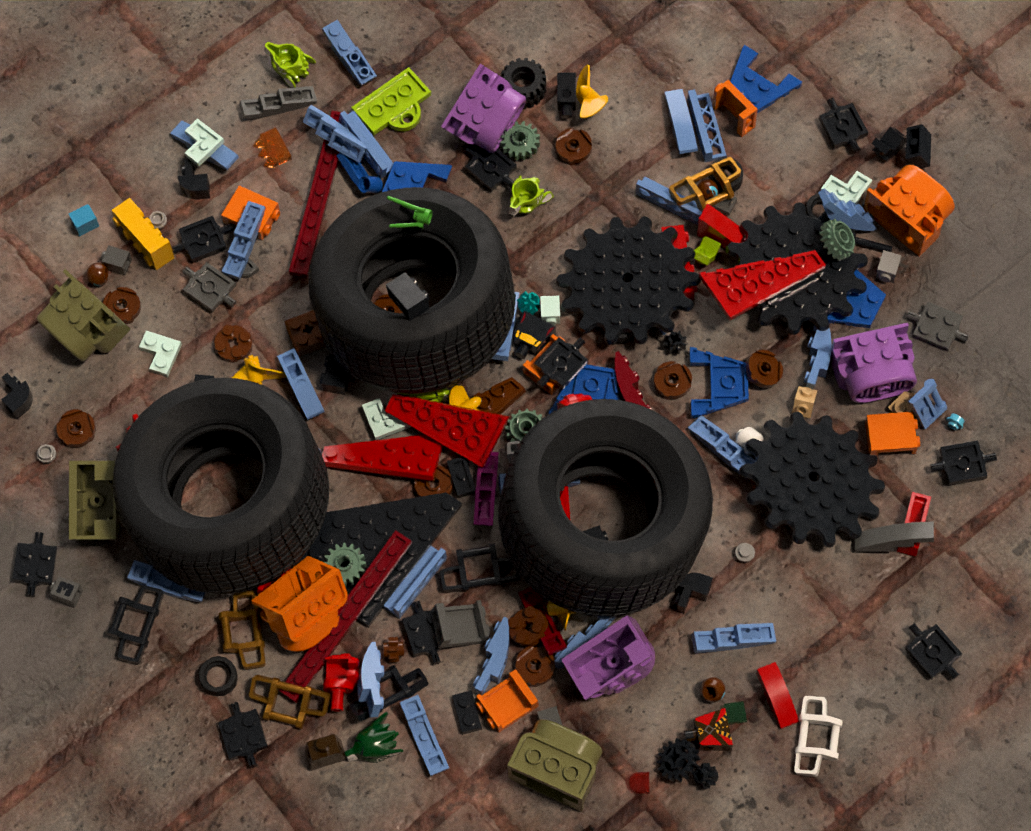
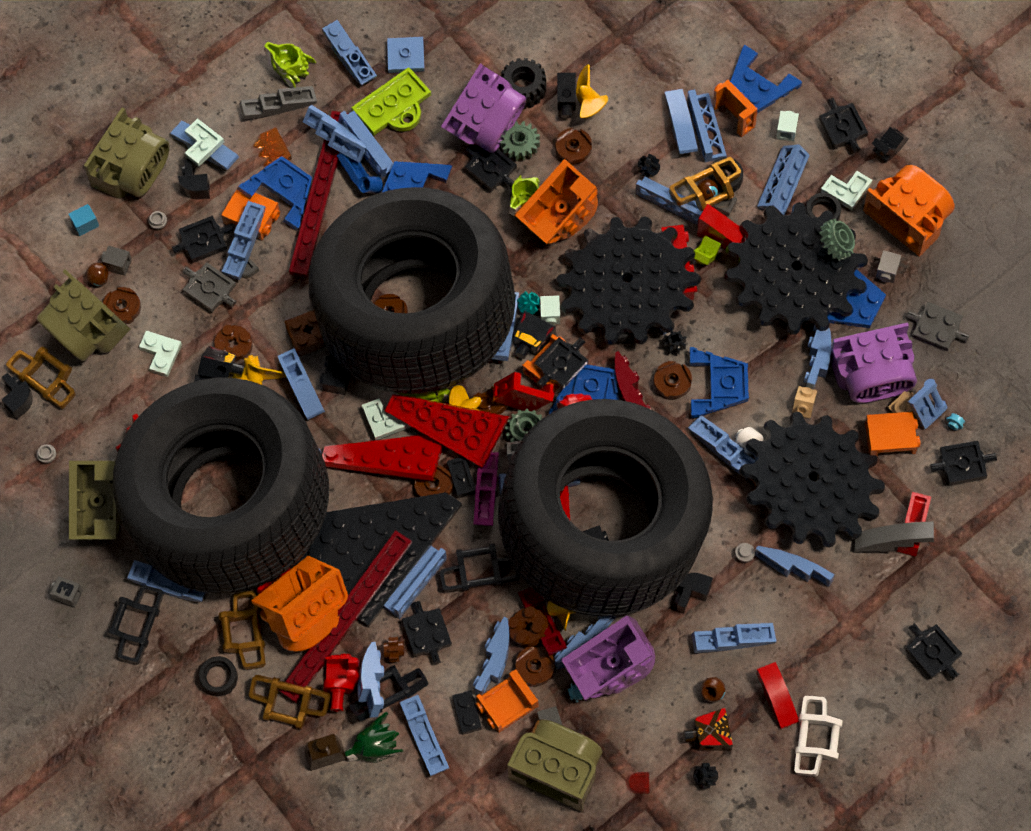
(34, 564): black plate -> none
(35, 363): none -> pearl gold bar
(67, 423): reddish brown plate -> none
(127, 158): none -> olive brick
(143, 234): yellow wedge -> none
(219, 364): none -> black torso
(243, 734): black plate -> none
(284, 181): none -> blue wing
(353, 557): sand green gear -> none
(405, 53): none -> medium blue plate
(407, 296): black brick -> none
(421, 215): bright green plant -> none
(460, 624): dark grey panel -> none
(513, 394): none -> red panel
(560, 205): none -> orange brick
(574, 693): none -> medium azure plate
(648, 165): none -> black gear
(678, 760): black gear -> none
(735, 712): clear green tile -> none
(755, 282): red wing -> none
(756, 375): reddish brown plate -> none
(787, 125): none -> light aqua brick
(787, 178): none -> medium blue fence
(787, 562): none -> medium blue slope
(849, 212): medium blue slope -> none
(873, 245): black bar -> none
(918, 146): black brick -> none

